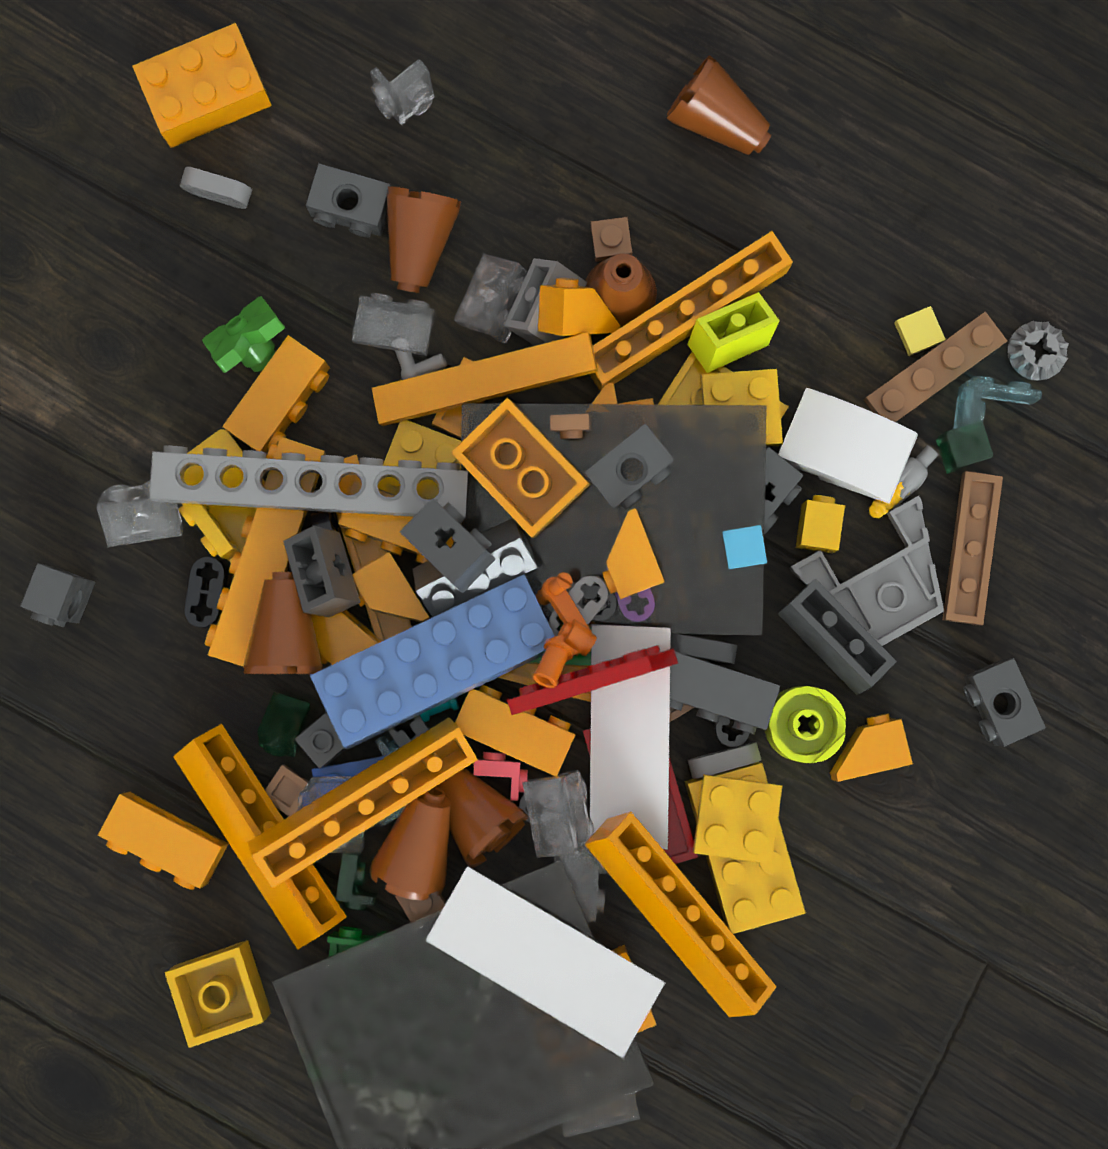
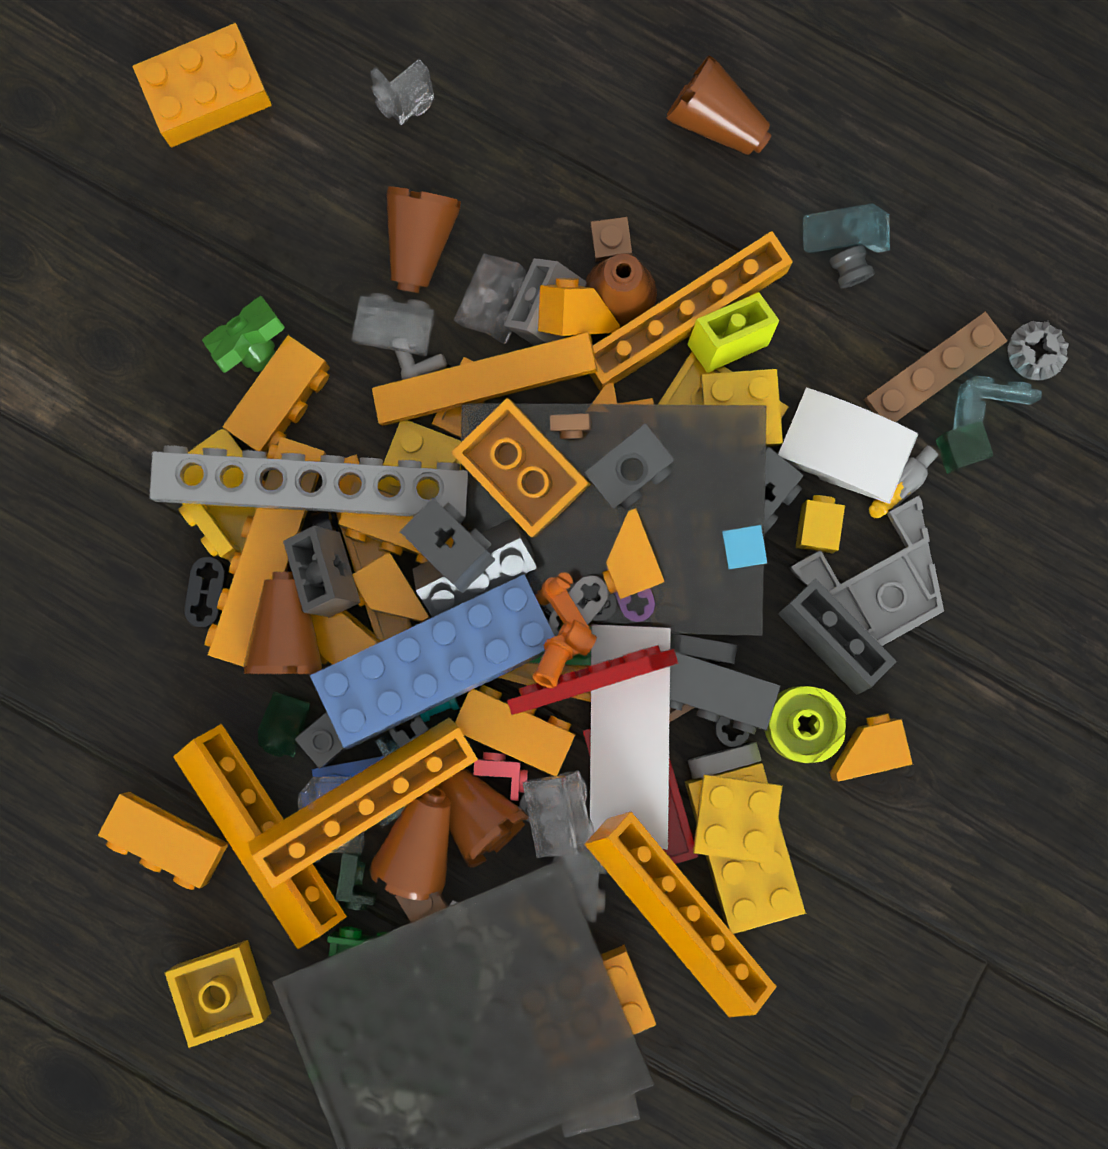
(57, 595): dark grey brick -> none
(133, 517): clear bracket -> none
(215, 187): light grey beam -> none
(285, 790): medium nougat plate -> none
(334, 186): dark grey brick -> none
(545, 962): white sticker -> none
(847, 228): none -> clear light blue bracket
(852, 266): none -> dark grey wheel
(919, 331): light yellow tile -> none
(972, 548): medium nougat plate -> none
(1021, 715): dark grey brick -> none

